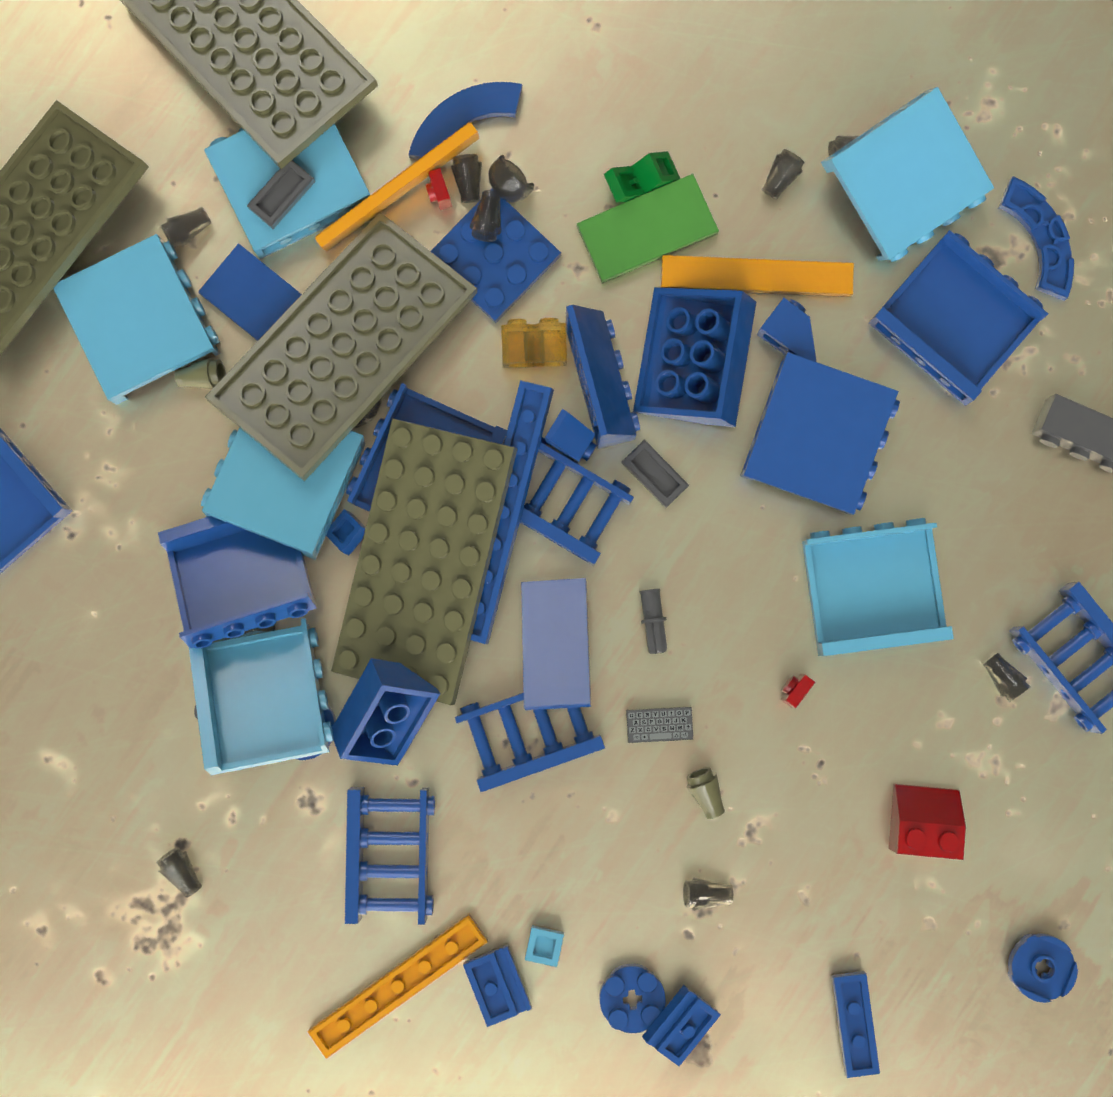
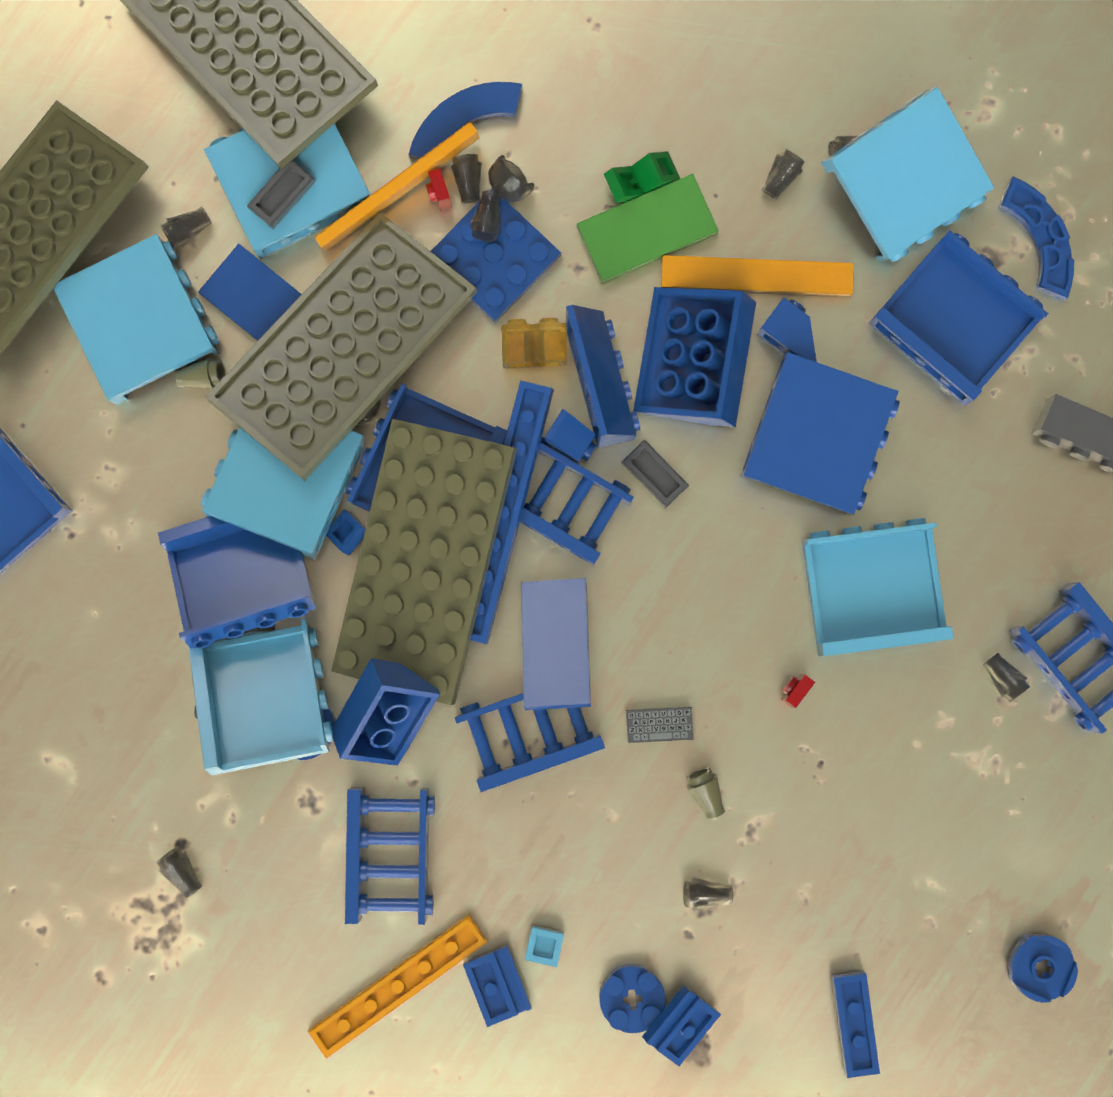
(653, 621): dark grey axle -> none
(927, 822): red slope -> none

